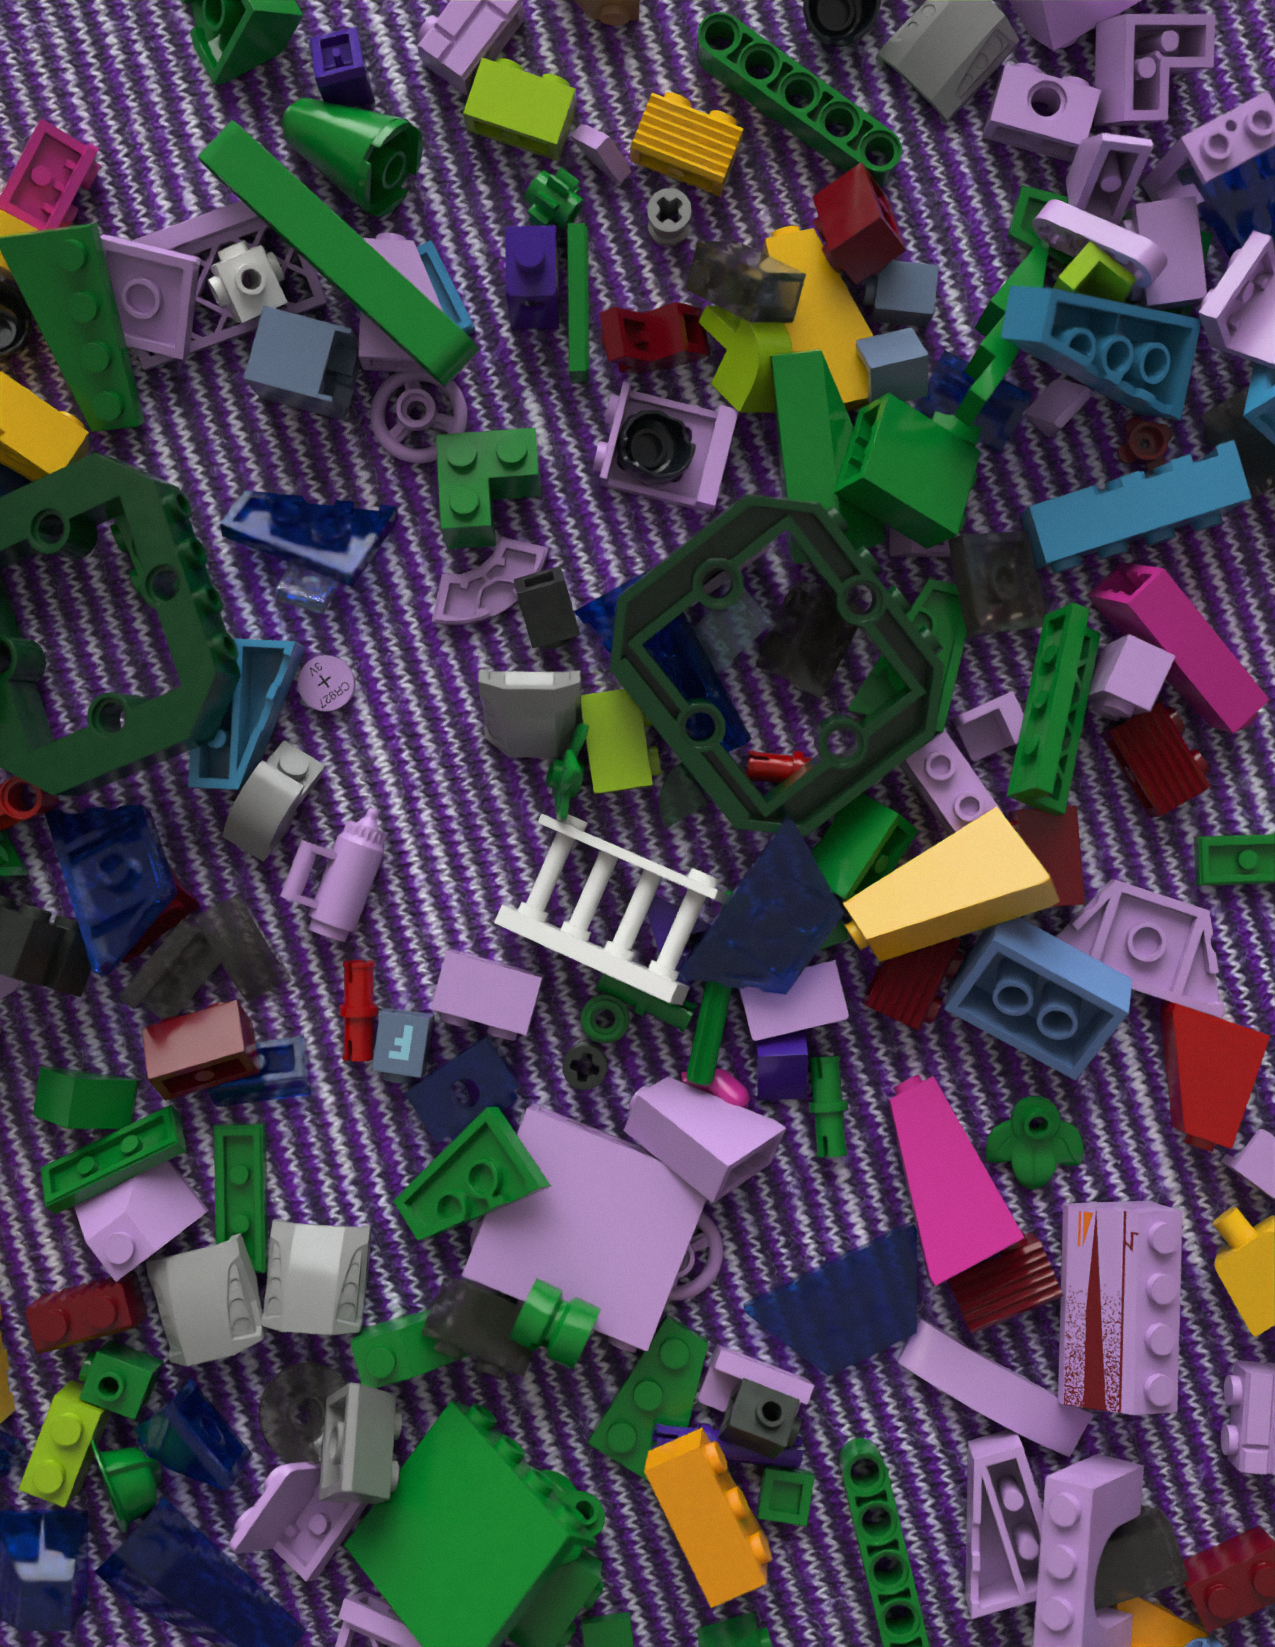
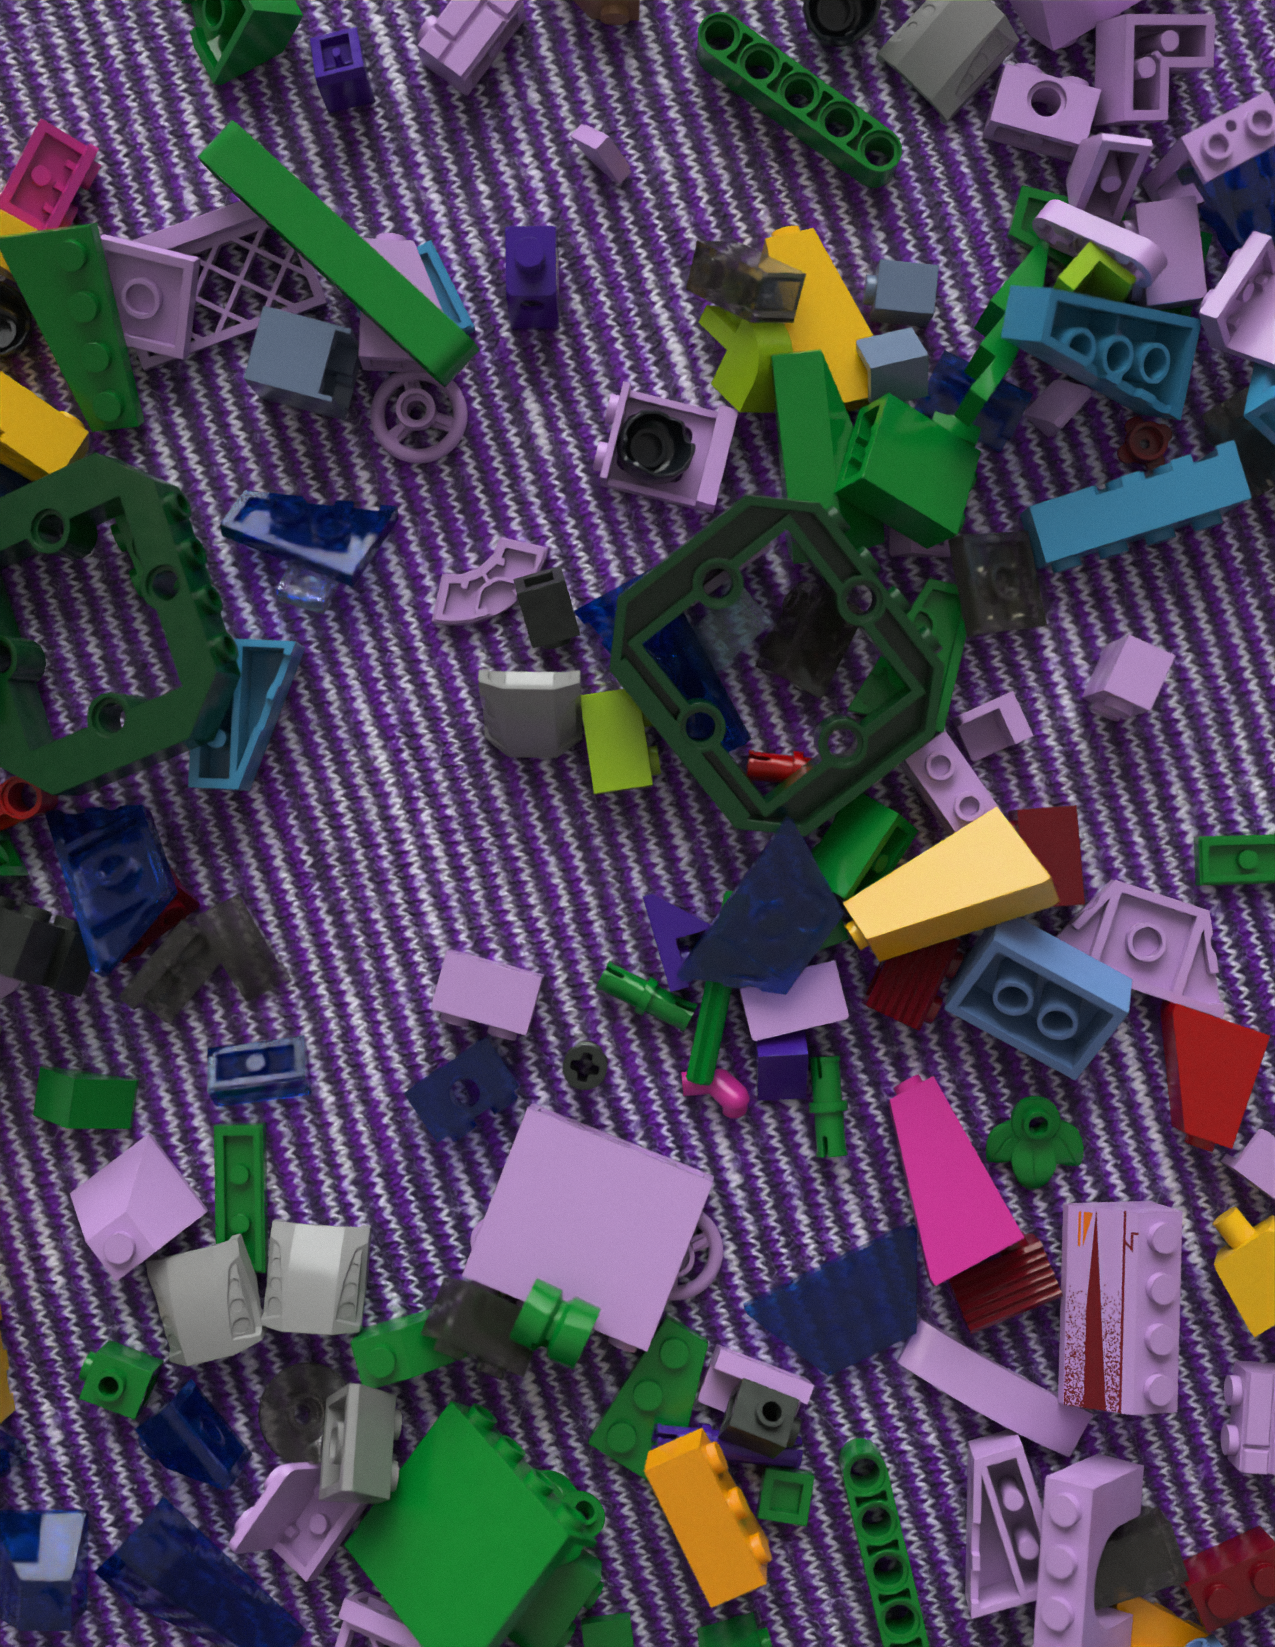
(64, 1447): lime brick -> none
(86, 1312): dark red brick -> none
(112, 1159): green tile -> none
(129, 1482): green piece -> none
(200, 1050): dark red brick -> none
(264, 286): white brick -> none
(270, 800): light grey brick -> none
(326, 683): lavender piece -> none
(345, 879): lavender piece -> none
(356, 150): green cone -> none
(358, 1010): red pin -> none
(402, 1044): sand blue brick -> none
(471, 1178): green wing -> none
(481, 469): green brick -> none
(520, 107): lime brick -> none
(553, 199): green gear -> none
(567, 773): green plate -> none
(578, 303): green tile -> none
(605, 1034): green plate -> none
(617, 955): white fence -> none
(653, 338): dark red brick -> none
(668, 202): light grey bush -> none
(679, 796): clear green tile -> none
(686, 142): yellow brick -> none
(702, 1136): lavender slope -> none
(857, 225): dark red brick -> none
(1054, 710): green fence -> none
(1157, 759): dark red brick -> none
(1204, 670): dark pink slope -> none

